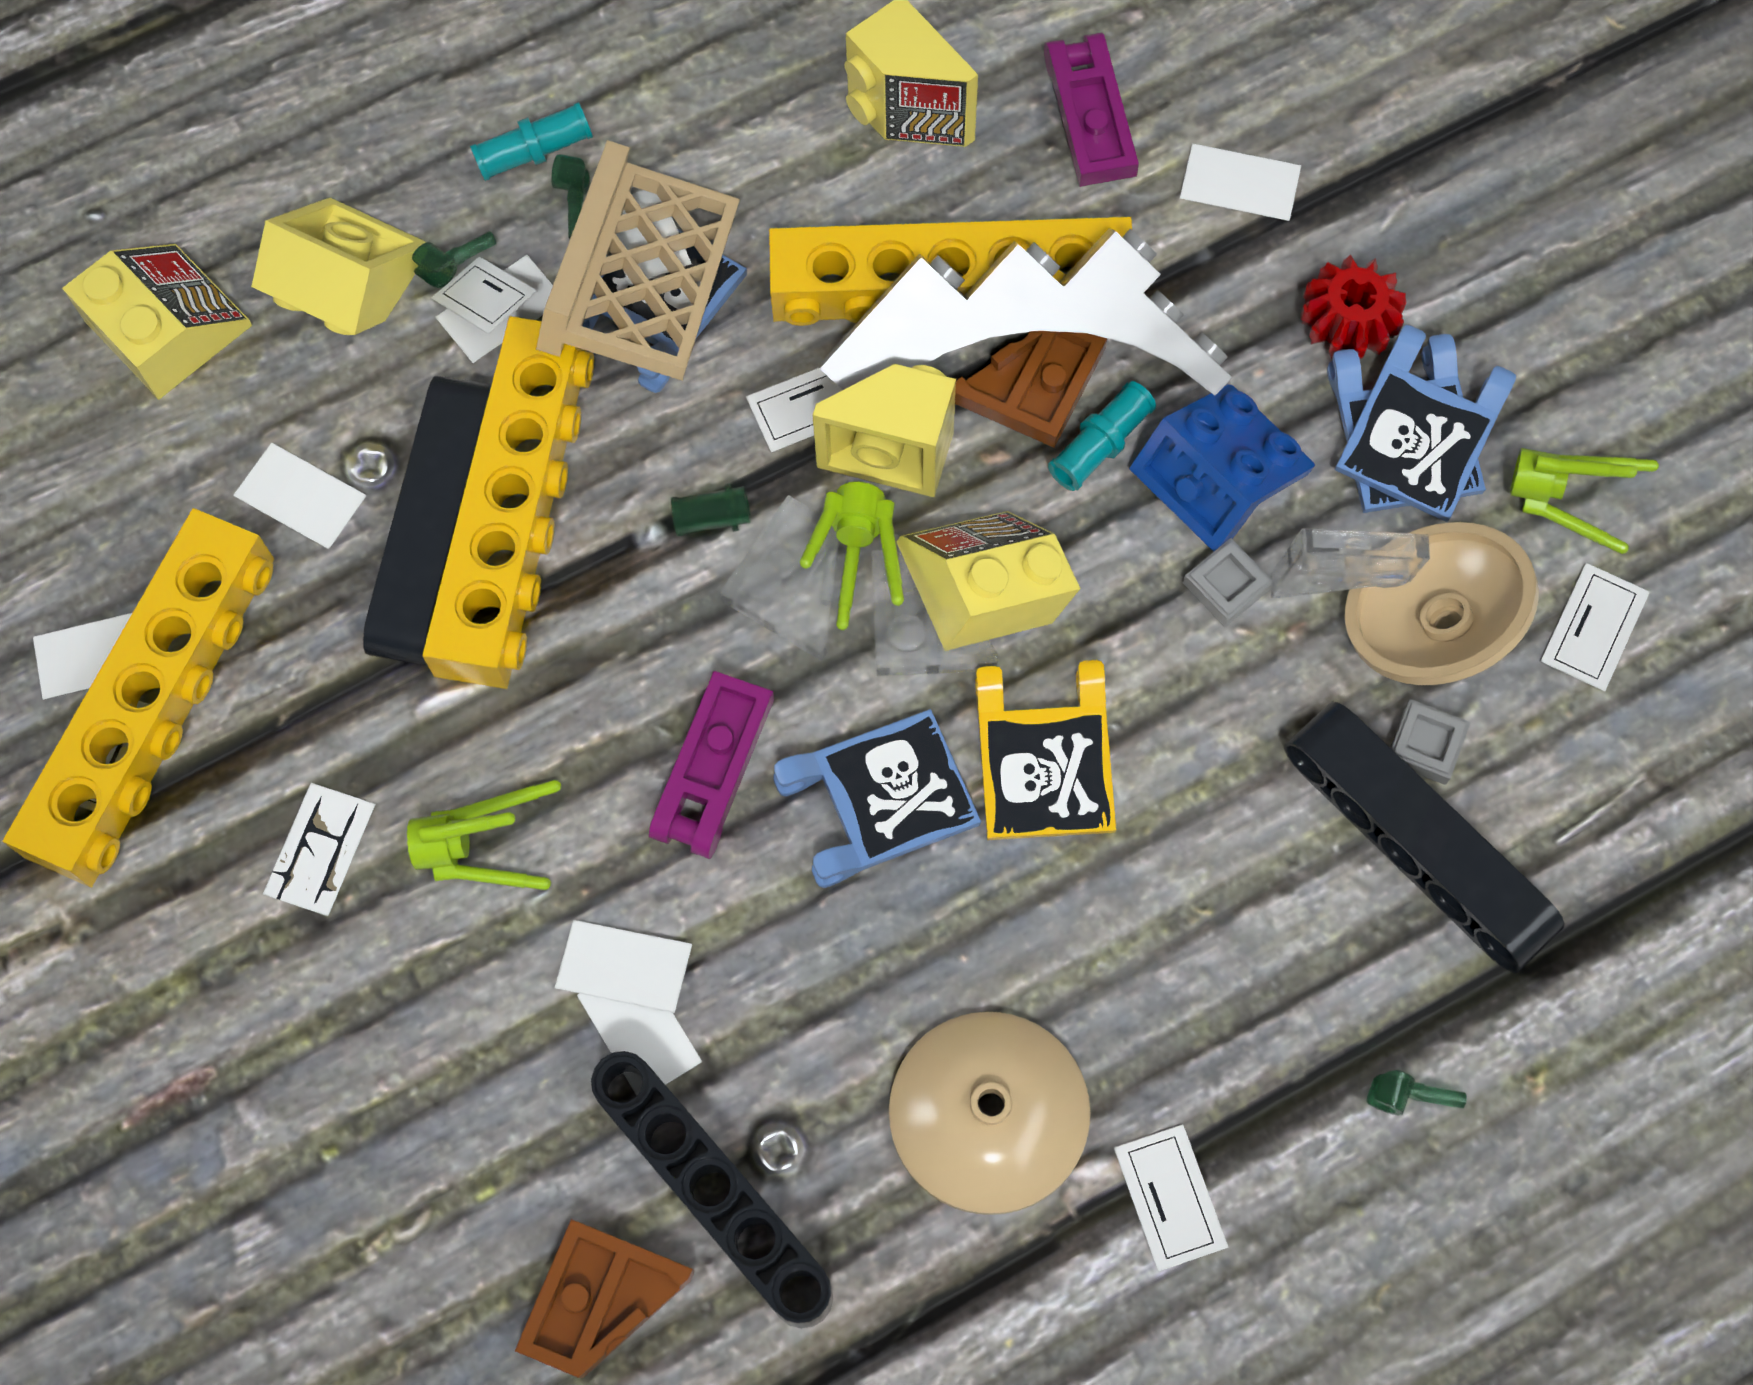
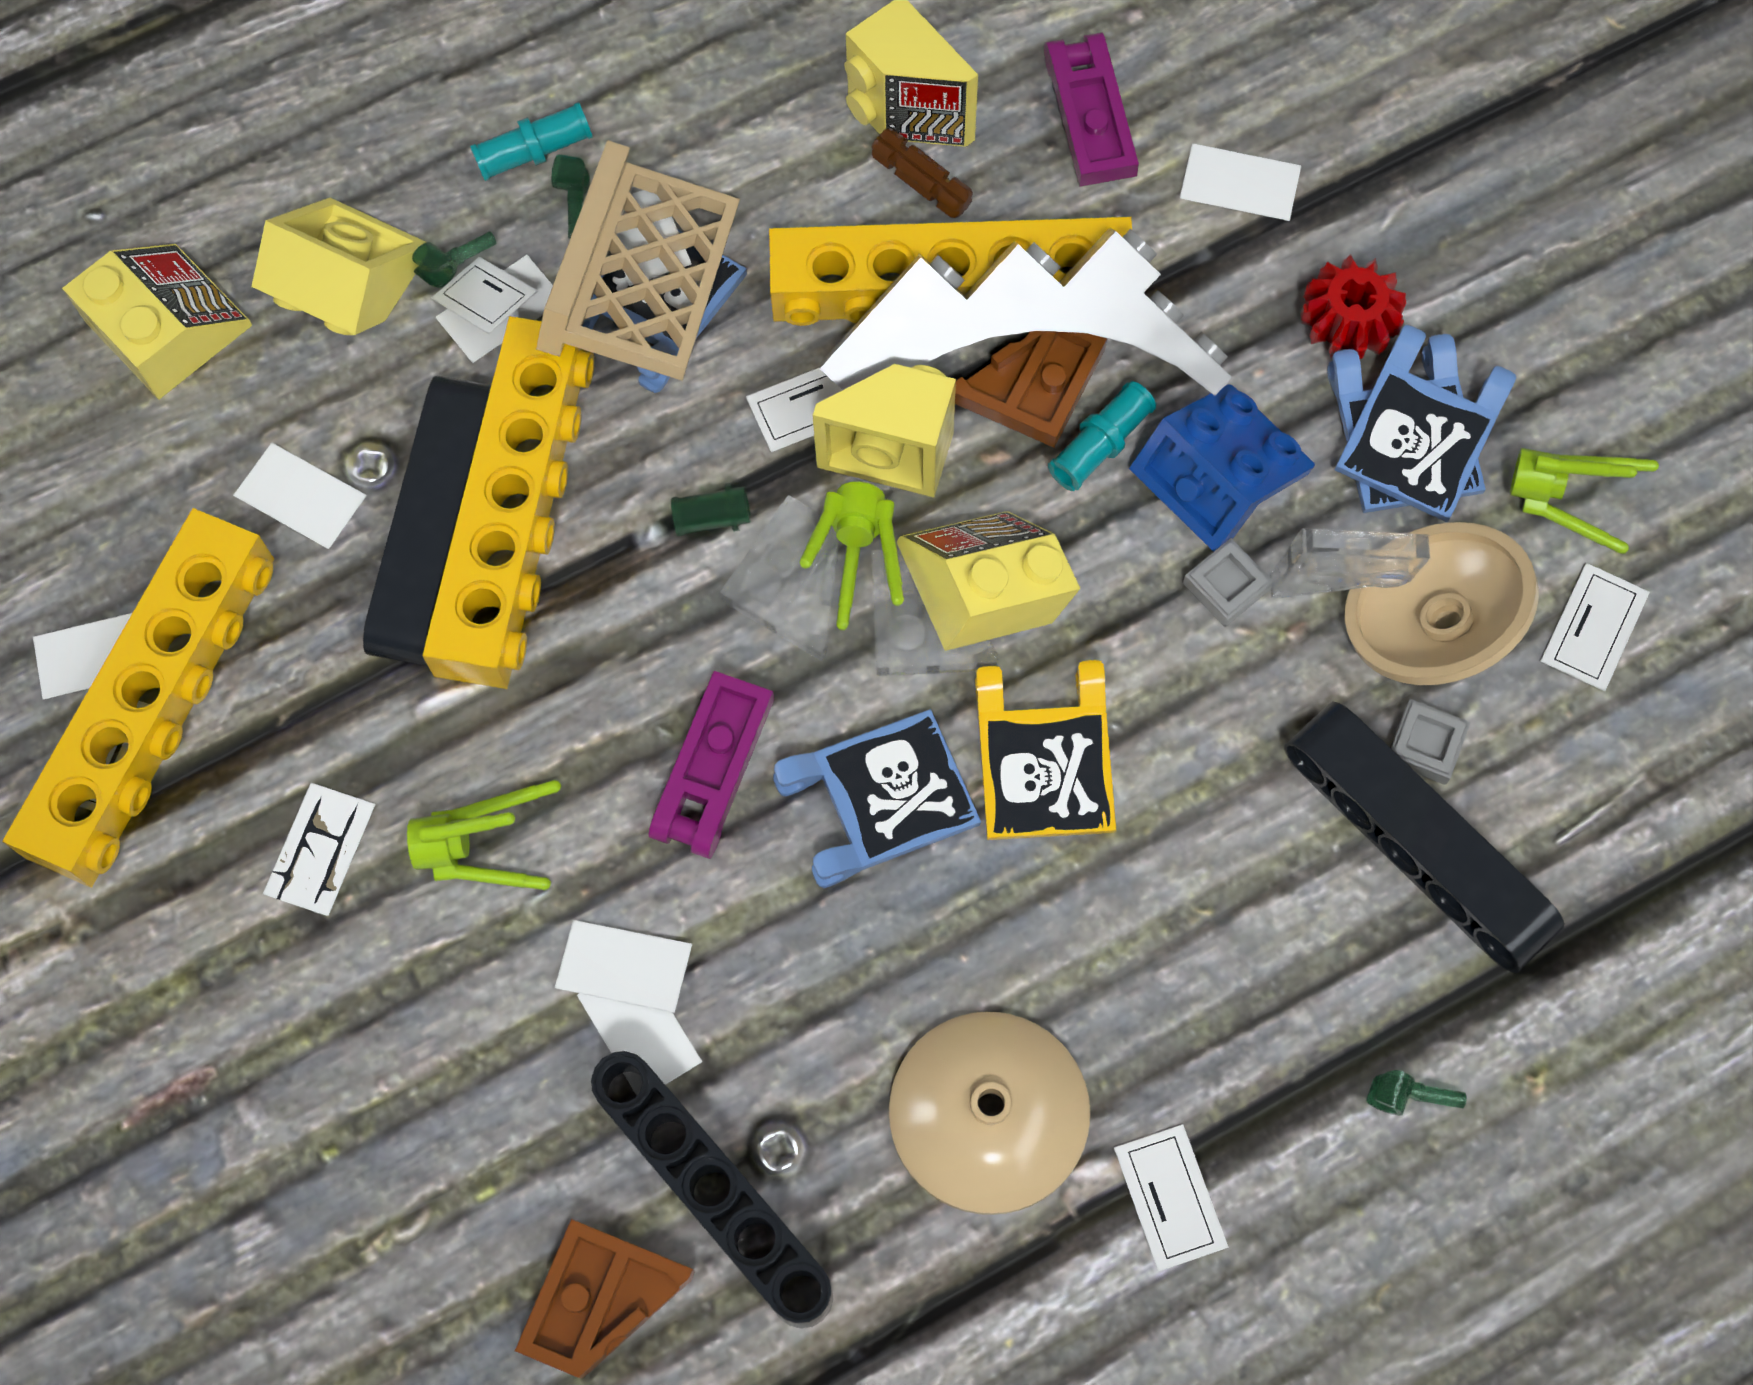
(922, 173): none -> reddish brown axle

